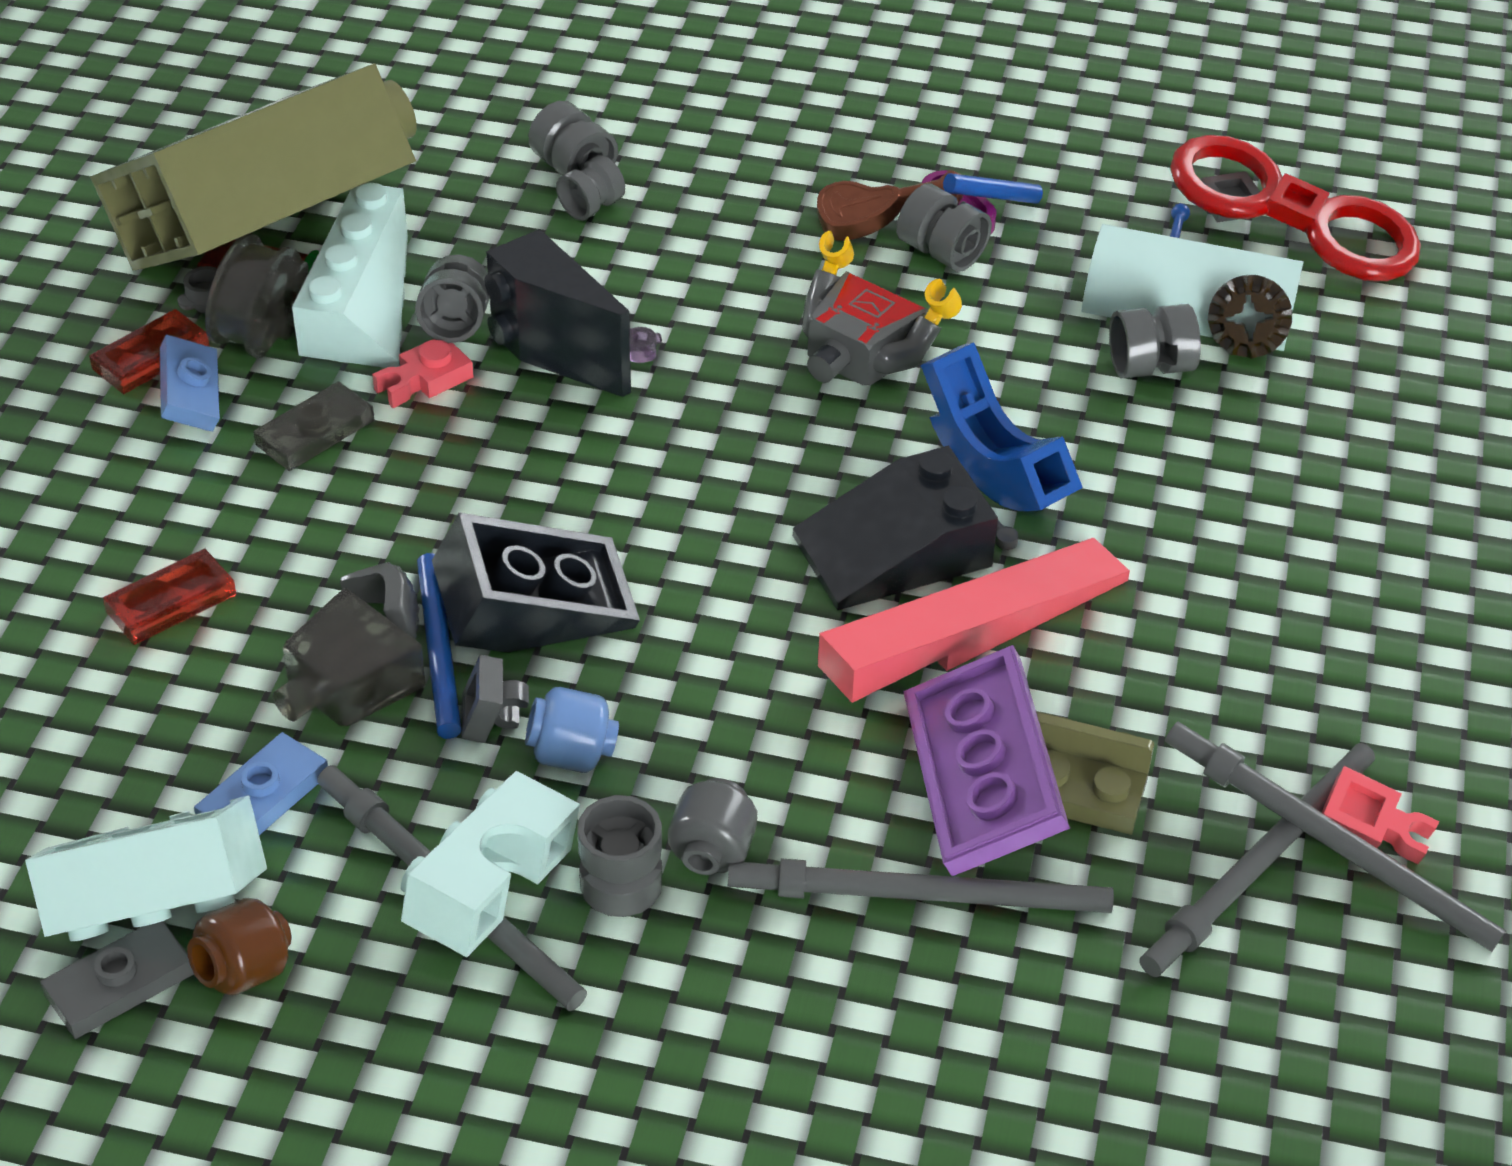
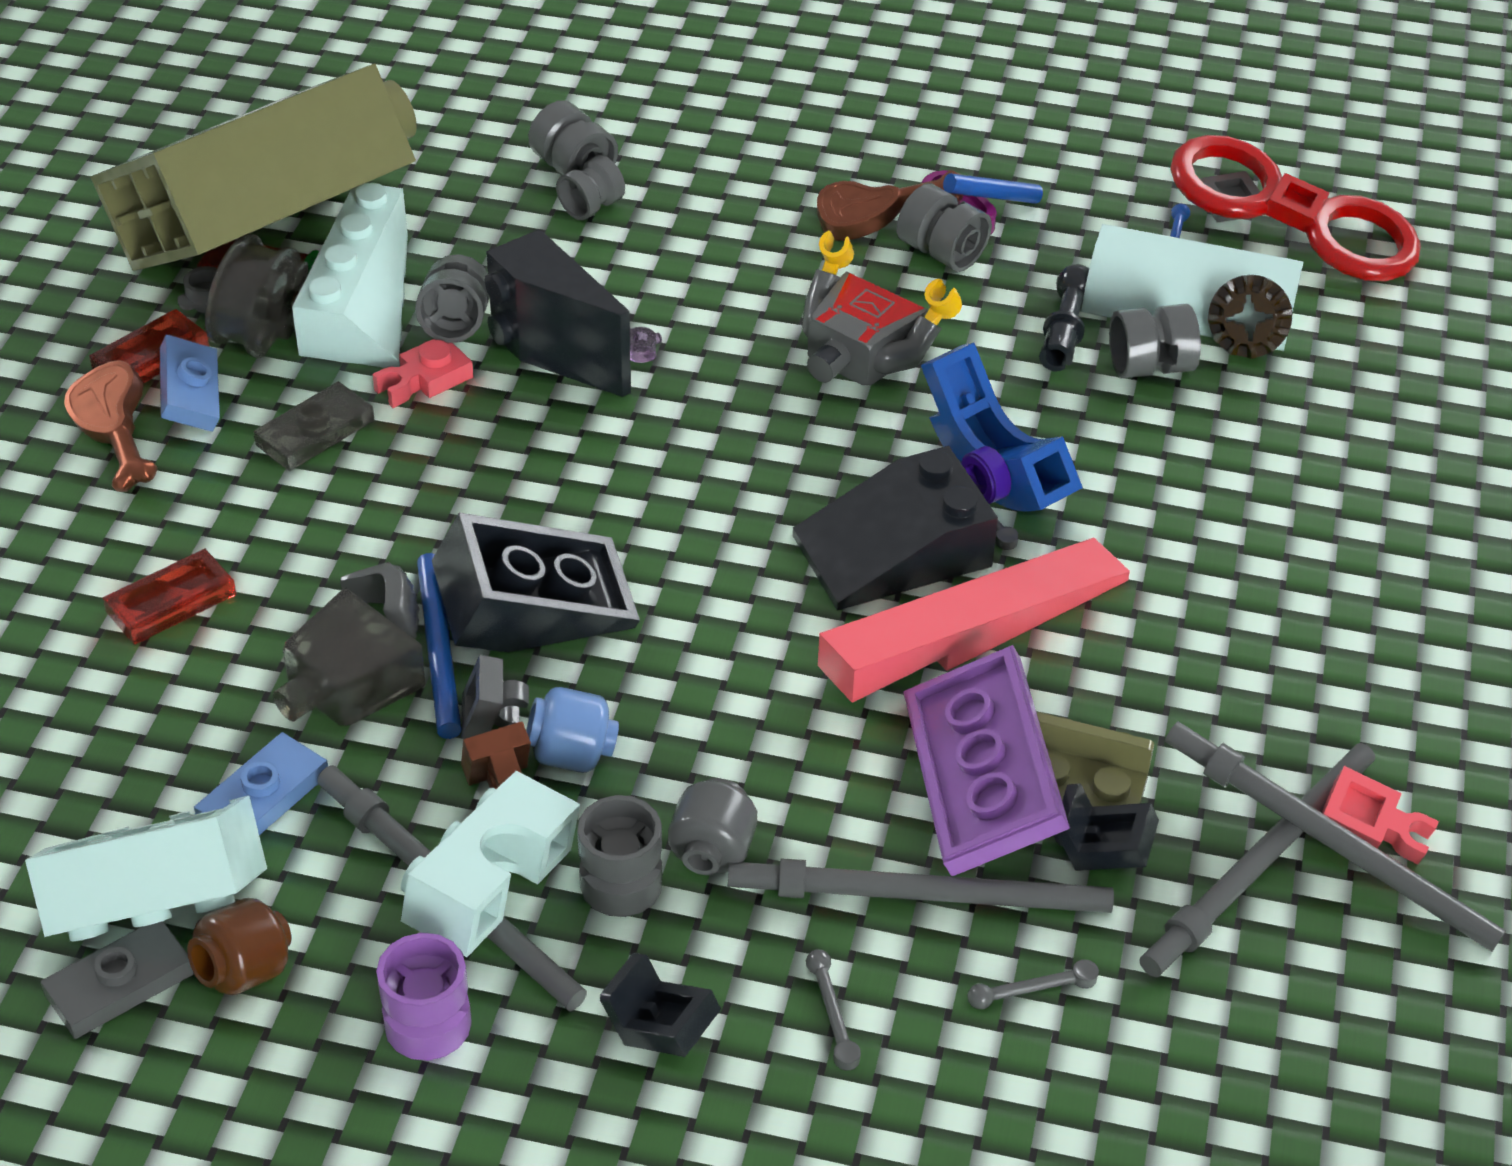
(104, 409): none -> copper piece
(424, 996): none -> medium lavender wheel
(495, 754): none -> copper tile
(656, 1012): none -> black bracket
(846, 1052): none -> dark grey hinge
(988, 473): none -> dark purple tile
(1064, 327): none -> black pin
(1083, 975): none -> dark grey hinge
(1106, 834): none -> black bracket

